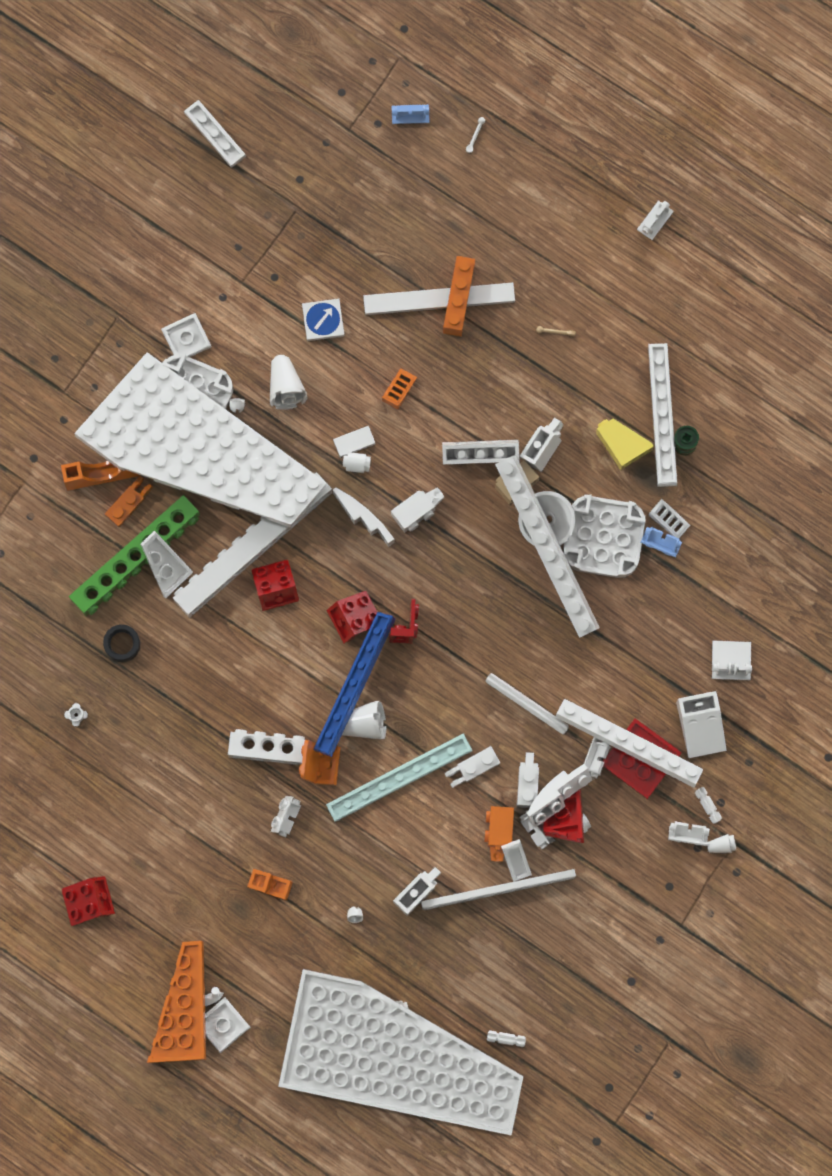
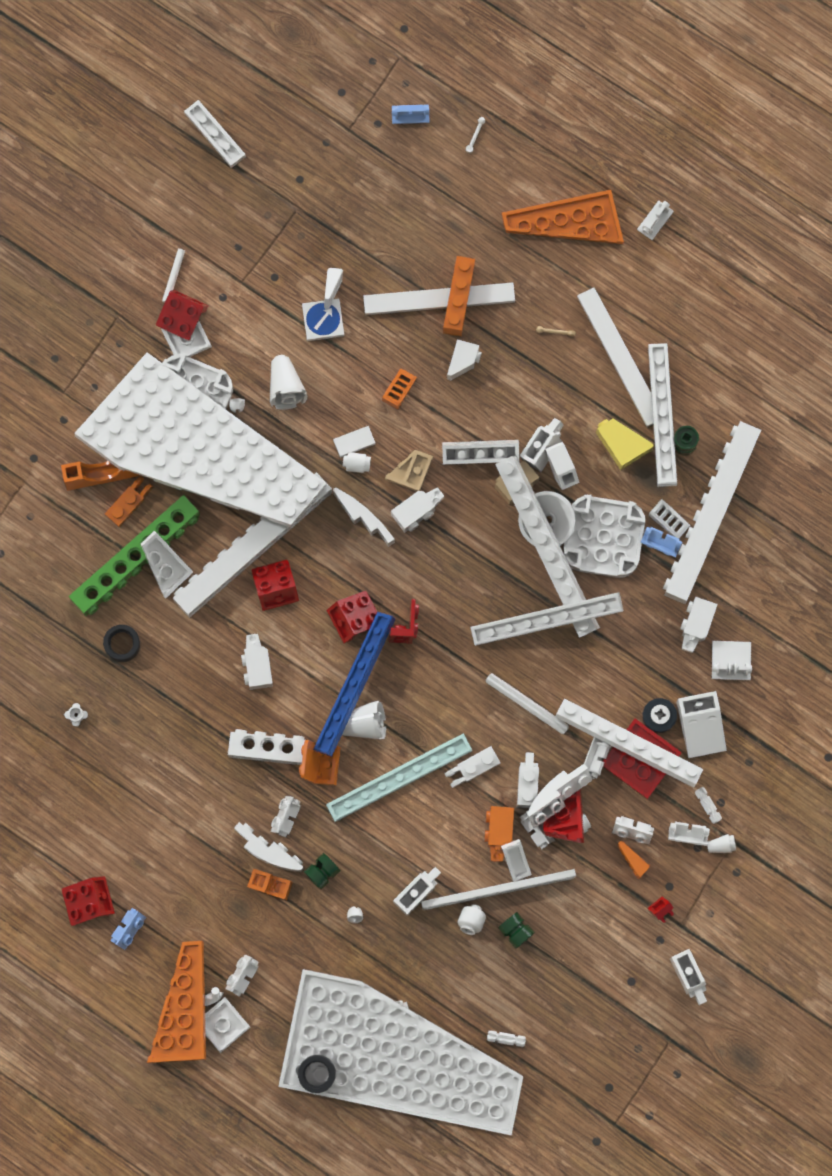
(124, 936): none -> light blue hinge
(174, 273): none -> white bar
(180, 314): none -> red bracket
(245, 967): none -> white hinge
(257, 663): none -> white hinge
(273, 855): none -> white slope
(302, 1078): none -> black tyre
(322, 871): none -> dark green wheel
(333, 282): none -> white slope
(411, 471): none -> tan wing
(463, 359): none -> white slope
(471, 919): none -> white head
(516, 930): none -> dark green wheel
(547, 618): none -> white tile
(562, 466): none -> white slope
(577, 218): none -> orange wing
(618, 353): none -> white tile
(635, 862): none -> orange slope
(641, 833): none -> white hinge
(655, 719): none -> black wheel
(661, 908): none -> red tile
(689, 975): none -> white hinge
(698, 623): none -> white hinge
(712, 512): none -> white brick

